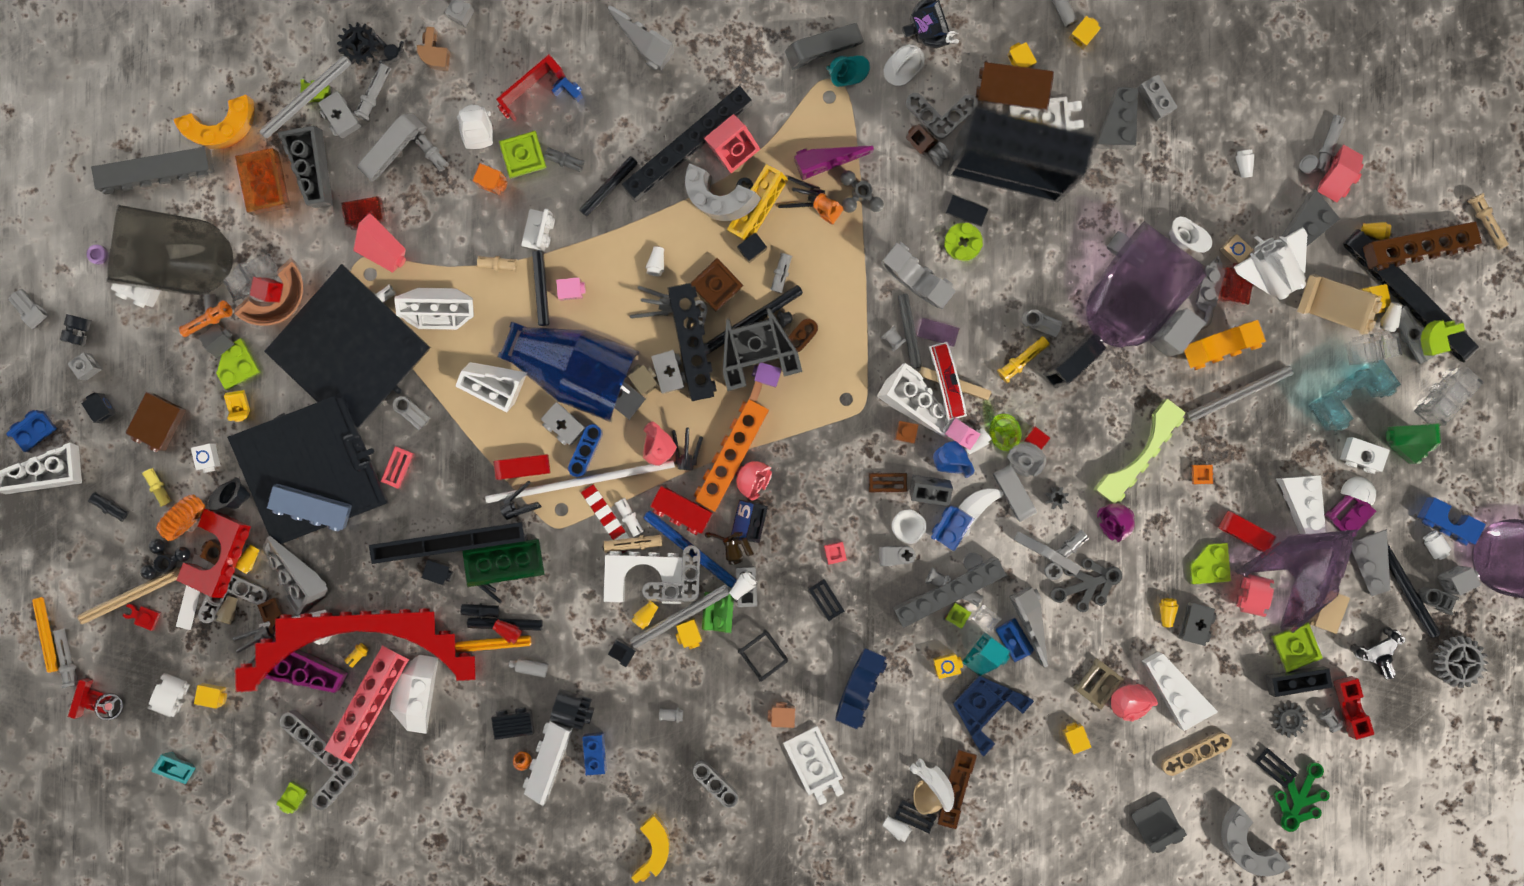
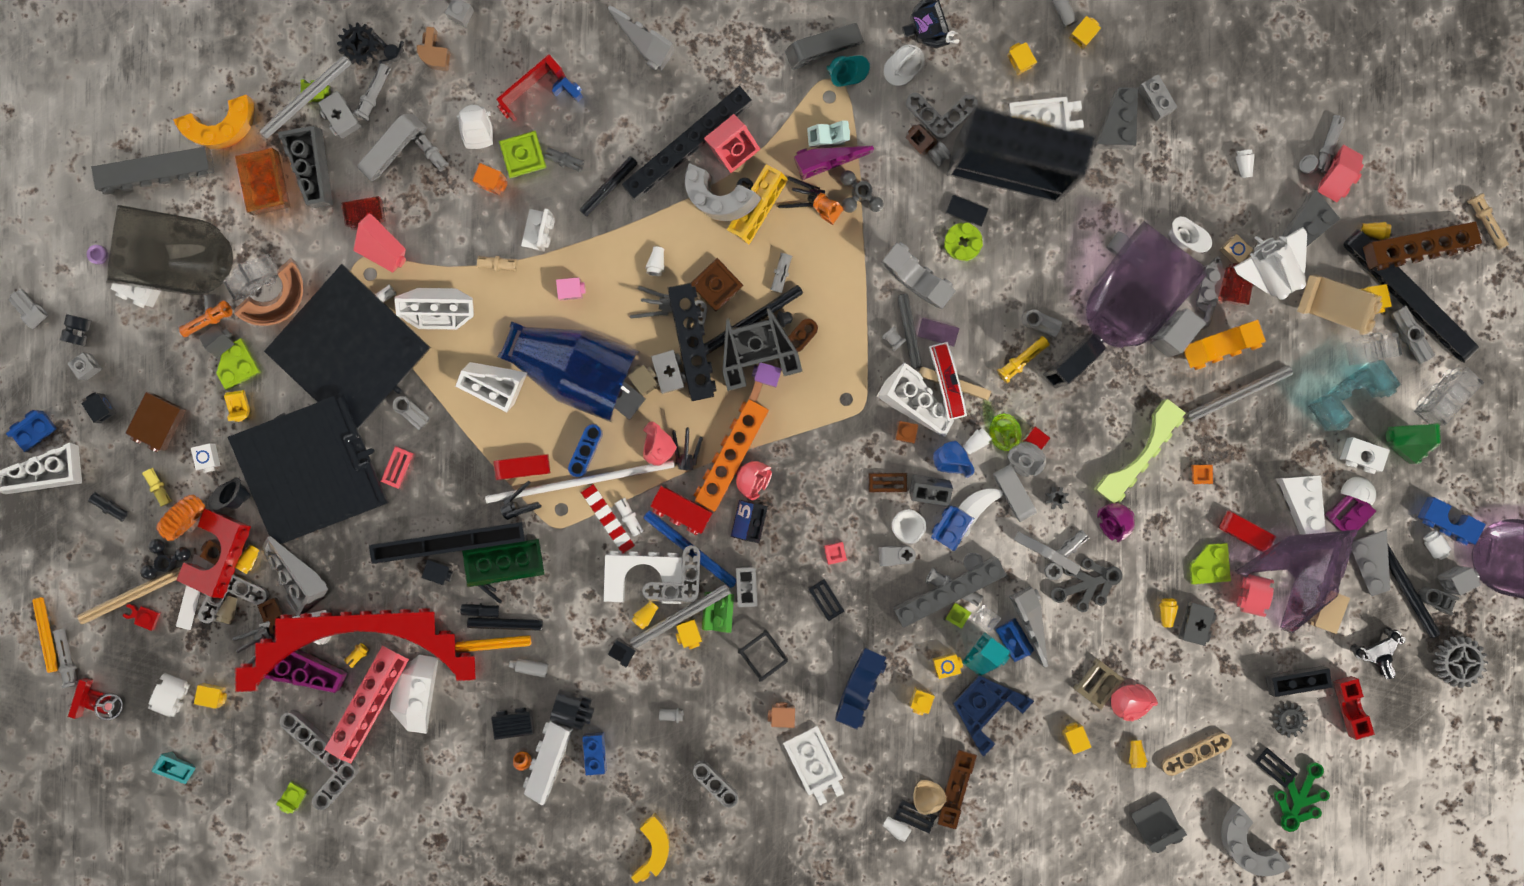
(266, 289): red brick -> none
(309, 506): sand blue brick -> none
(507, 631): red cone -> none
(540, 288): black axle -> none
(559, 413): light grey brick -> none
(633, 543): tan pin -> none
(732, 548): dark brown piece -> none
(743, 585): white cone -> none
(752, 247): black panel -> none
(828, 135): none -> light aqua brick
(921, 701): none -> yellow brick
(937, 782): white piece -> none
(962, 434): bright pink brick -> none
(1015, 86): reddish brown panel -> none
(1137, 755): none -> yellow cone
(1179, 695): white wedge -> none
(1297, 648): lime plate -> none
(1332, 719): light grey bush -> none
(1391, 317): white cone -> none
(1434, 336): lime brick -> none

